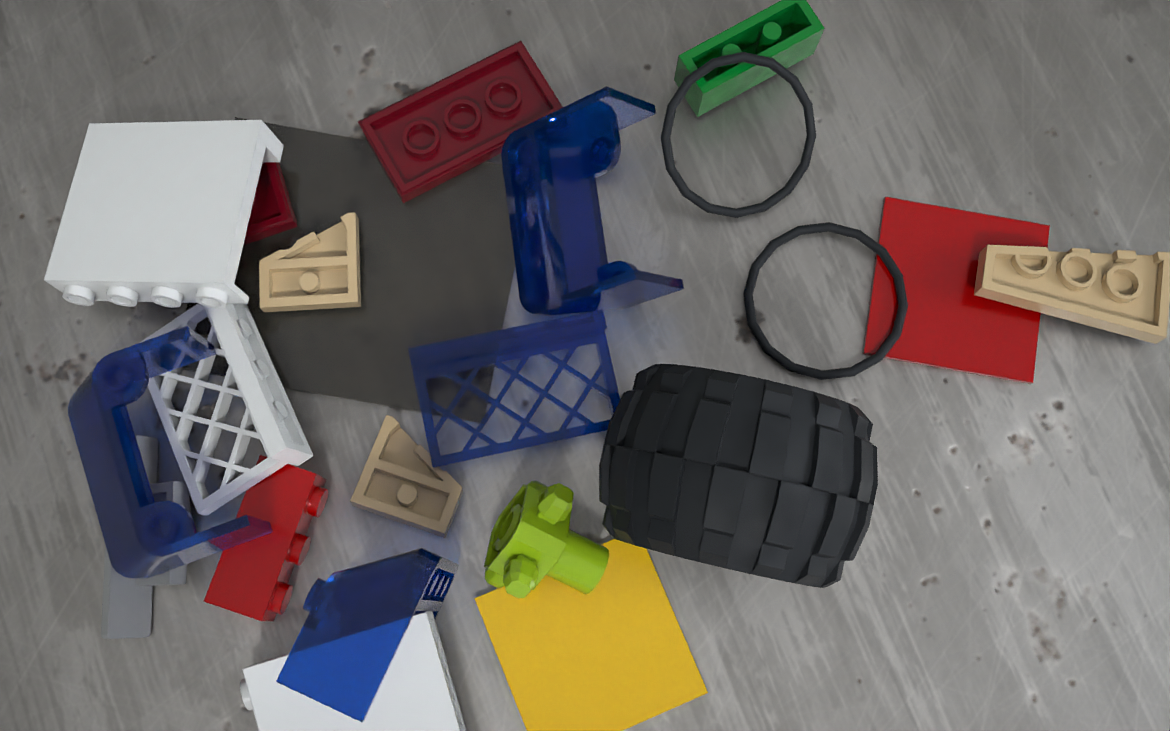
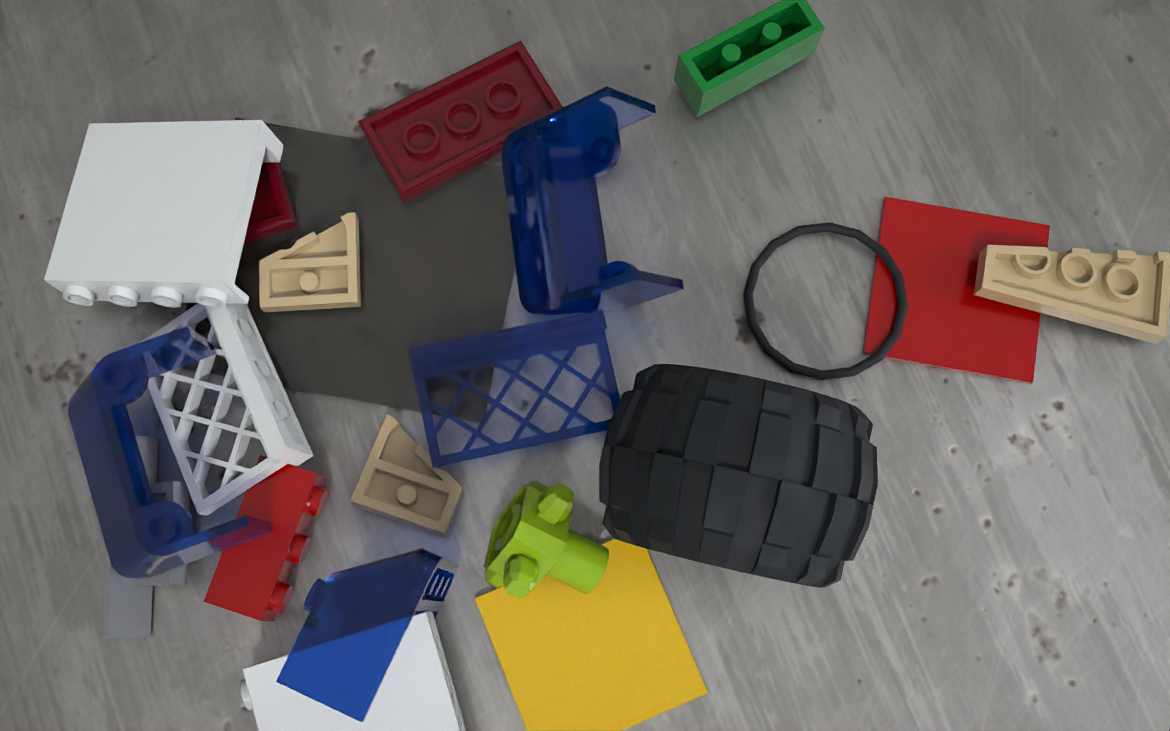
(678, 97): black piece -> none

